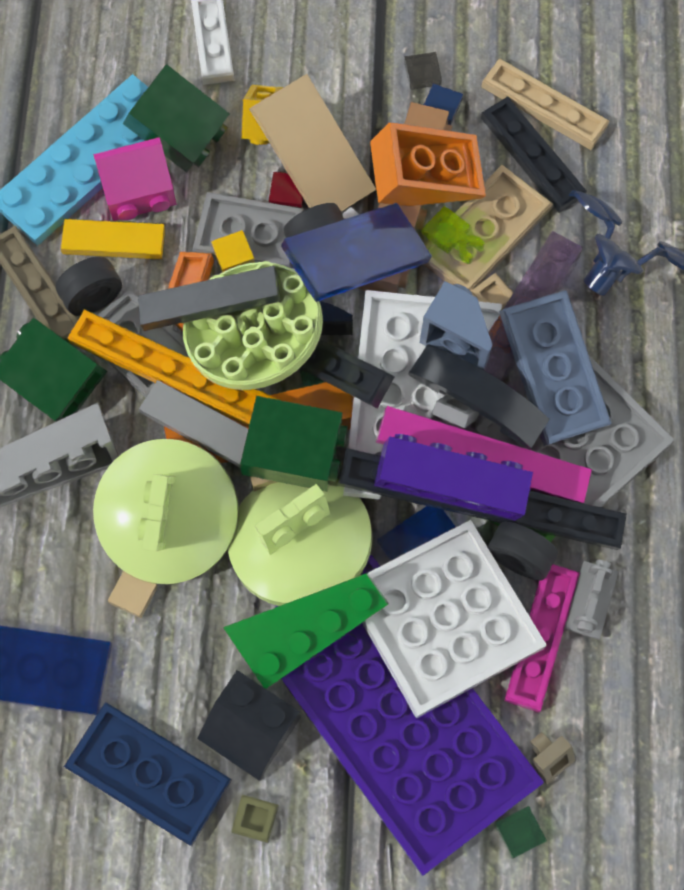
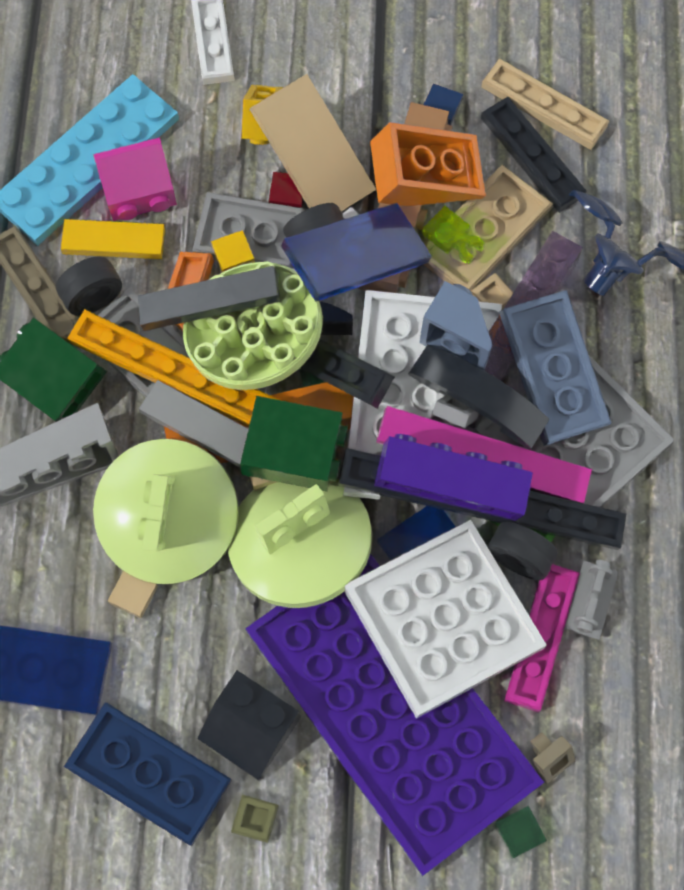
(179, 116): dark green brick -> none
(298, 630): green wing -> none
(422, 70): clear smoke tile -> none

